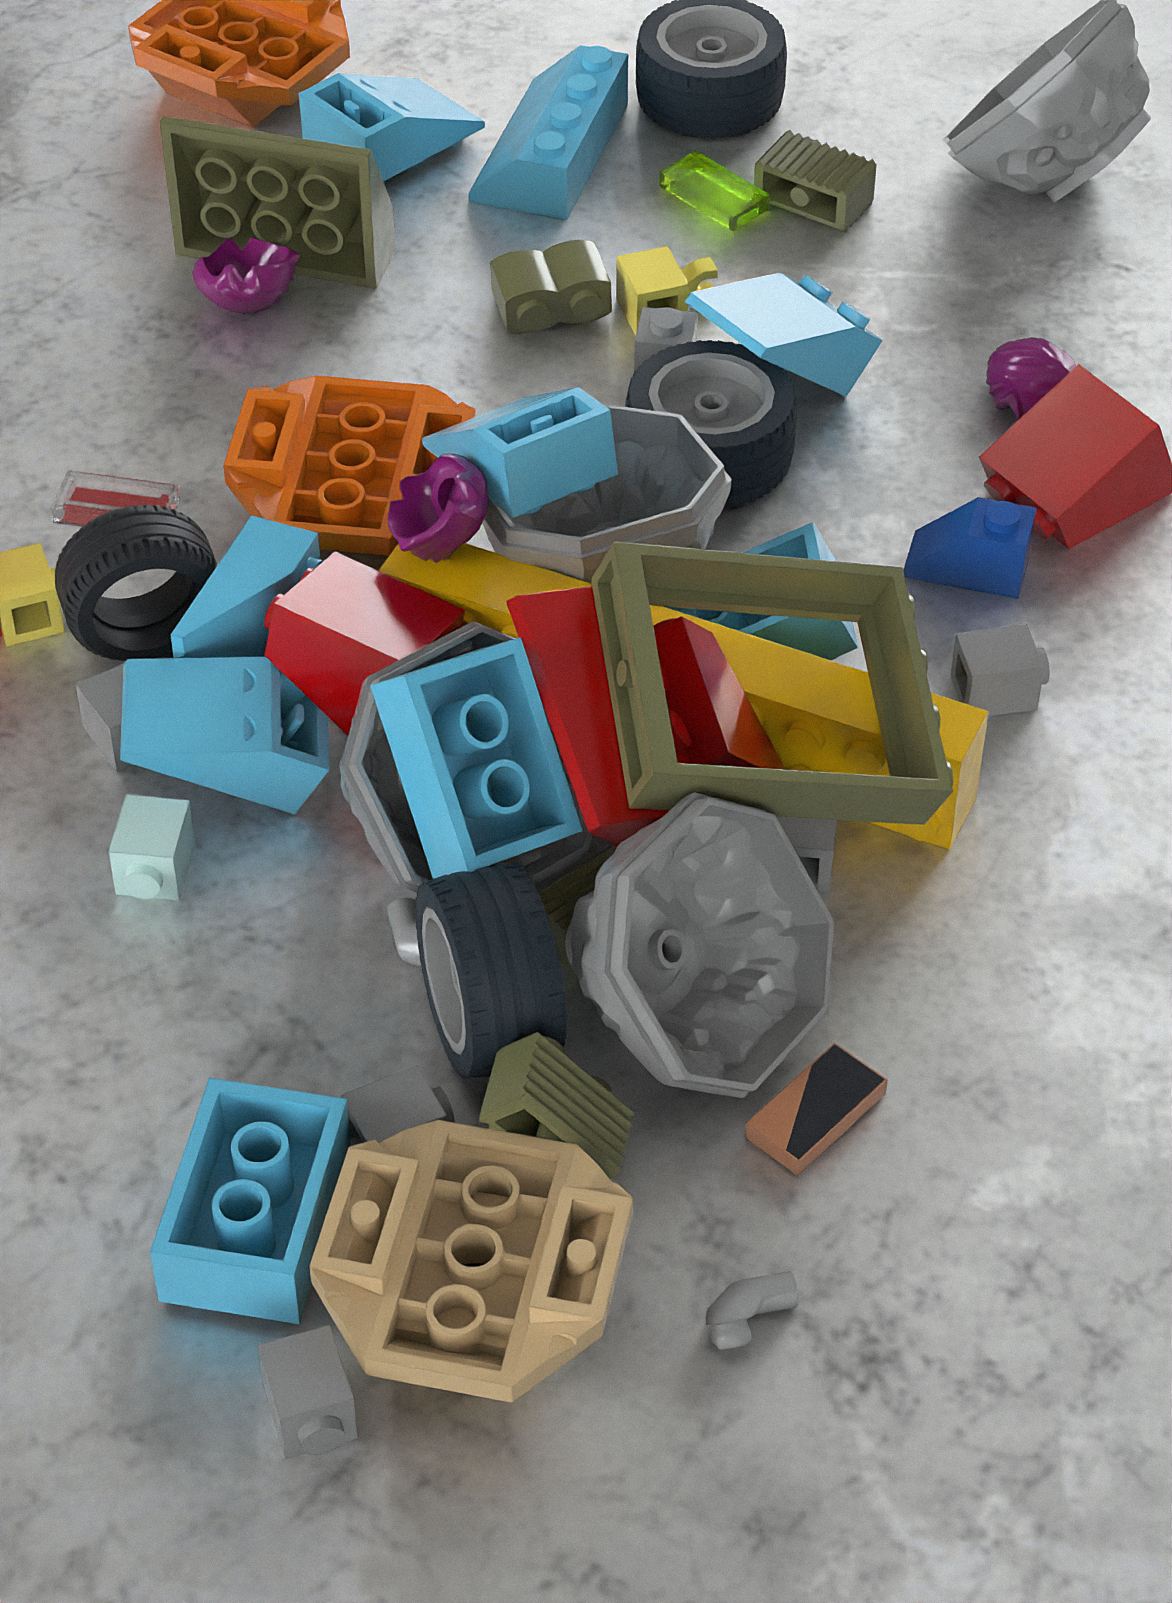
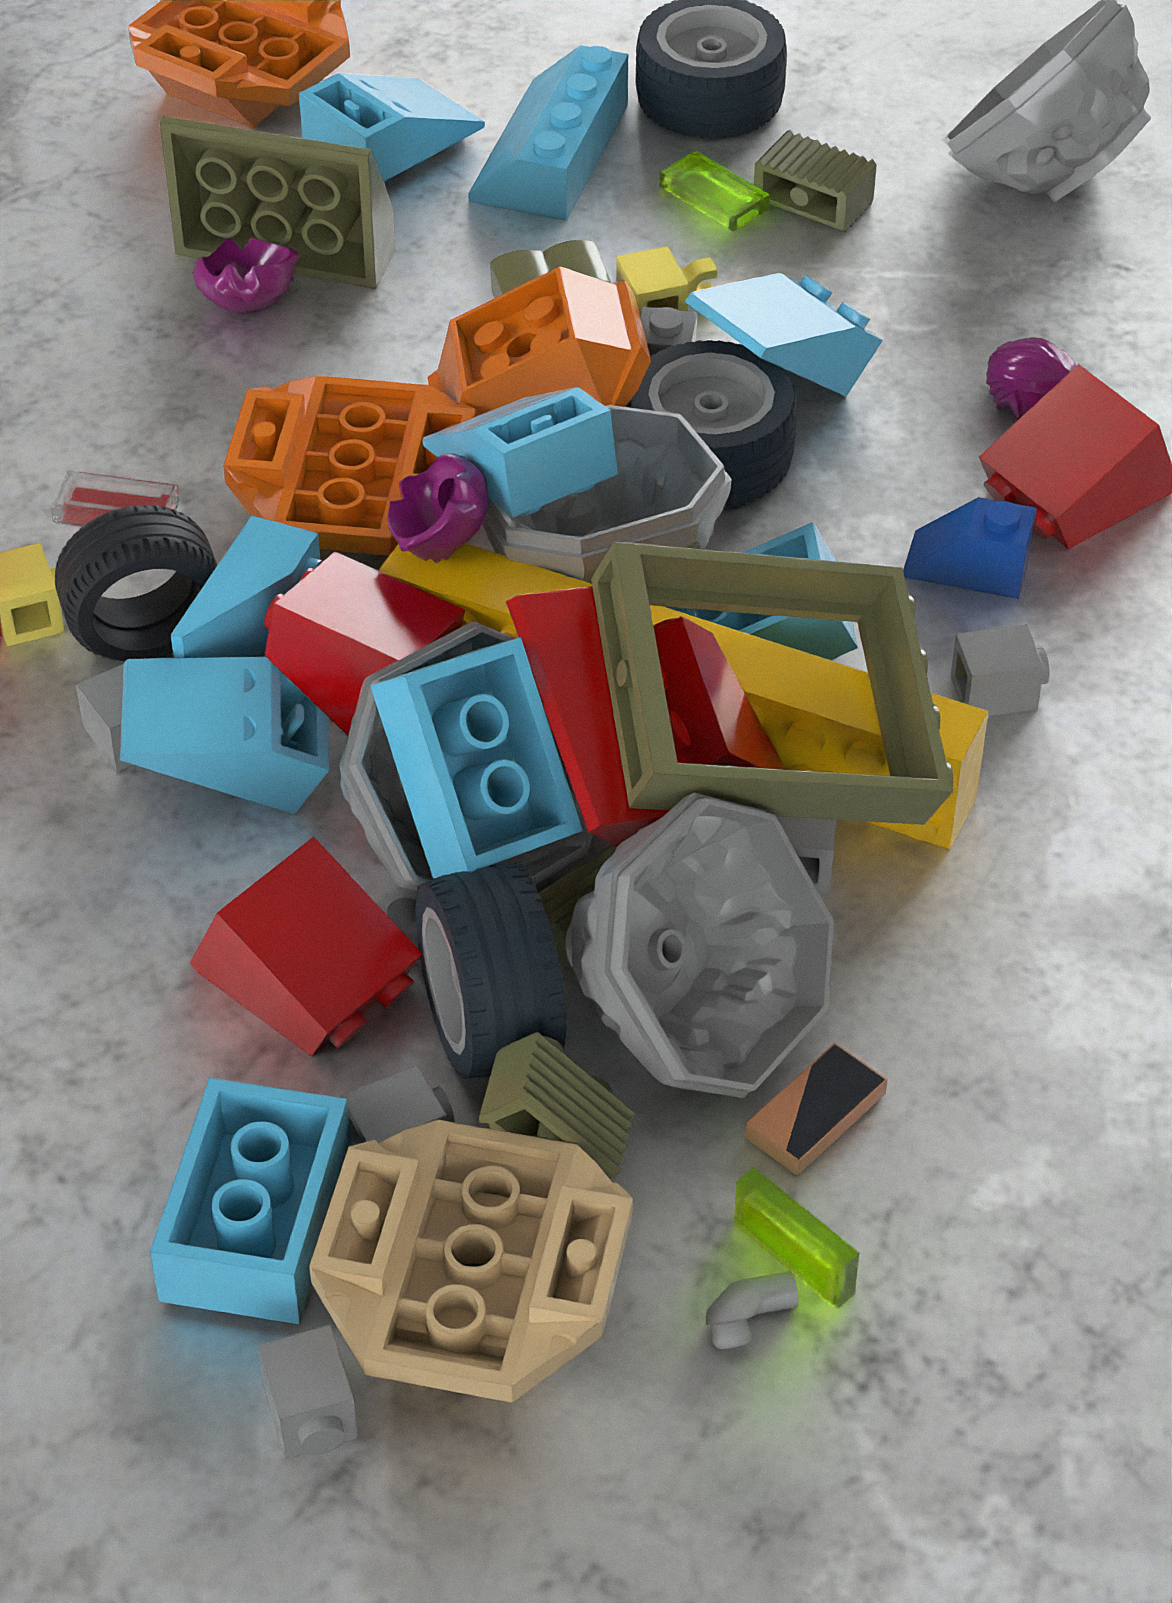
(152, 847): light aqua brick -> none
(307, 951): none -> red slope
(546, 339): none -> orange piece
(796, 1238): none -> clear neon green tile

